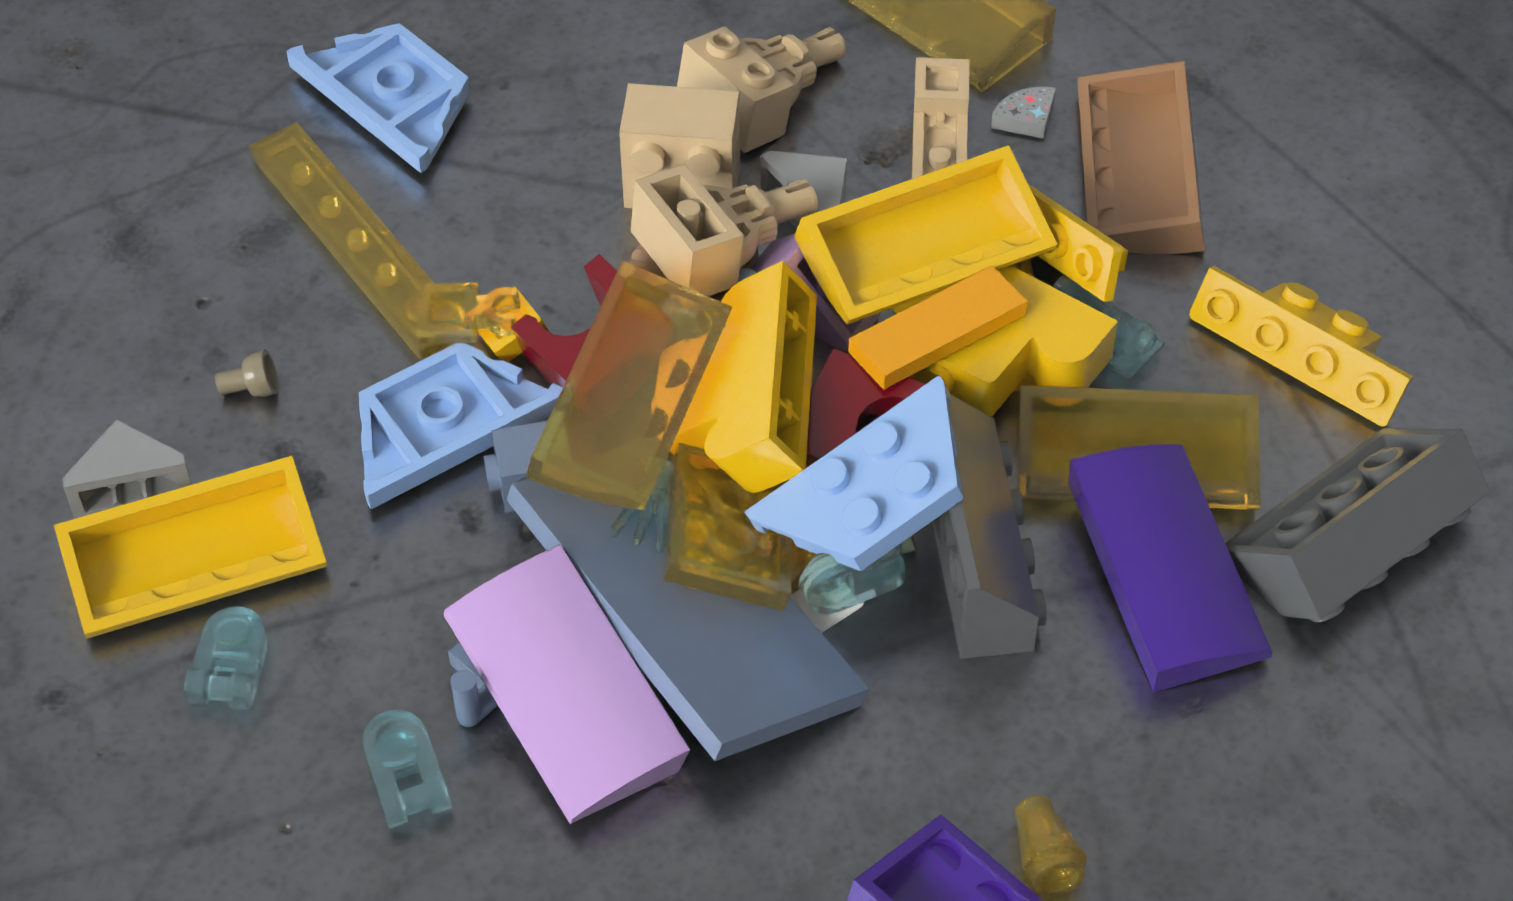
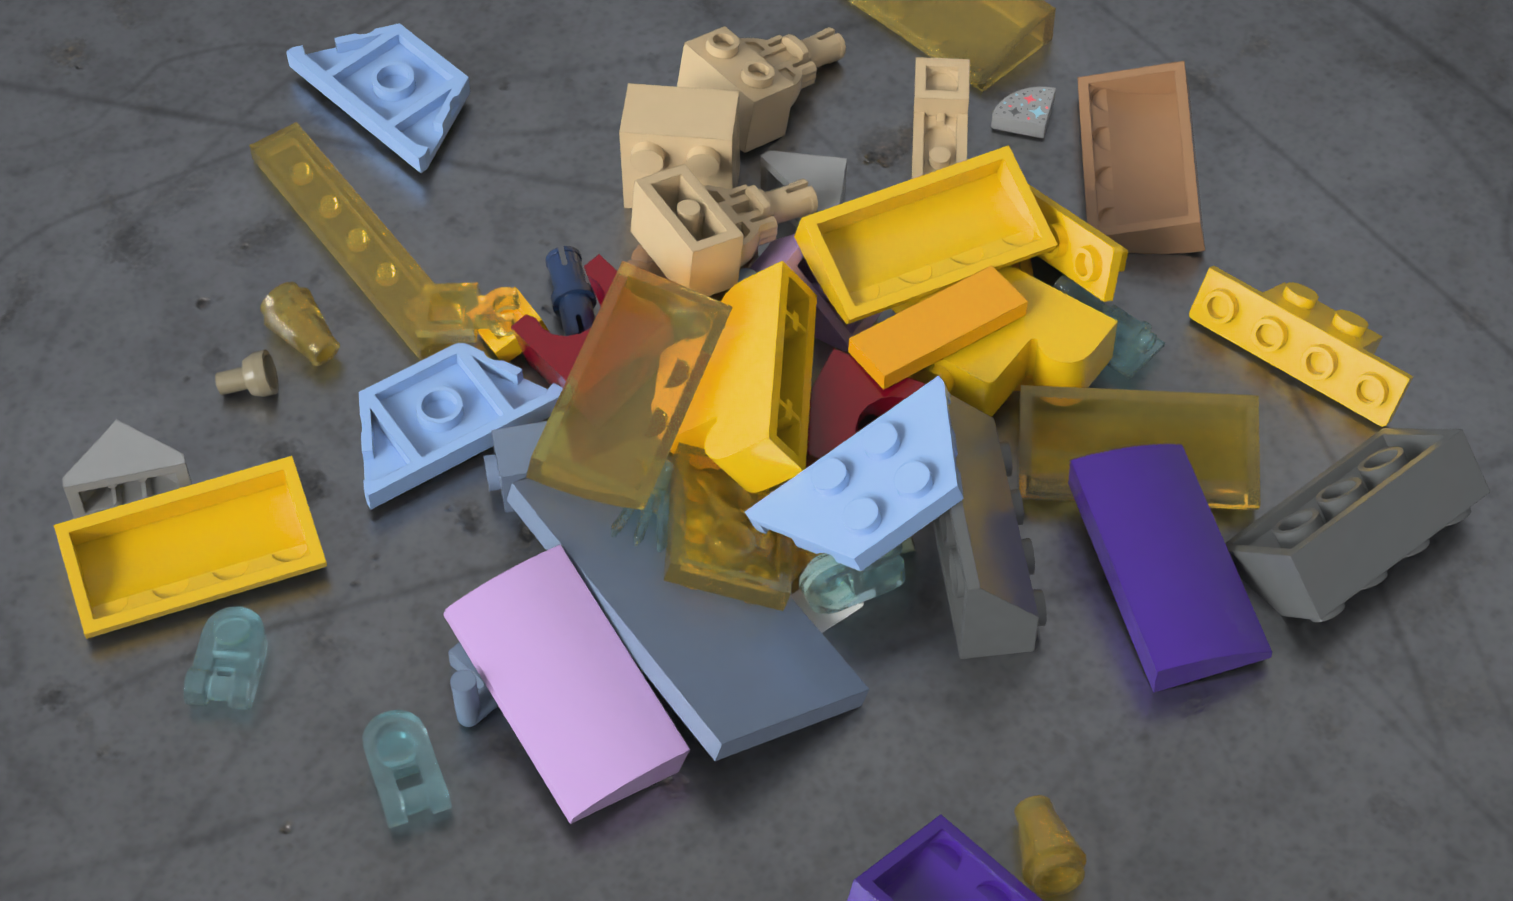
(297, 320): none -> clear yellow cone
(572, 295): none -> dark blue pin

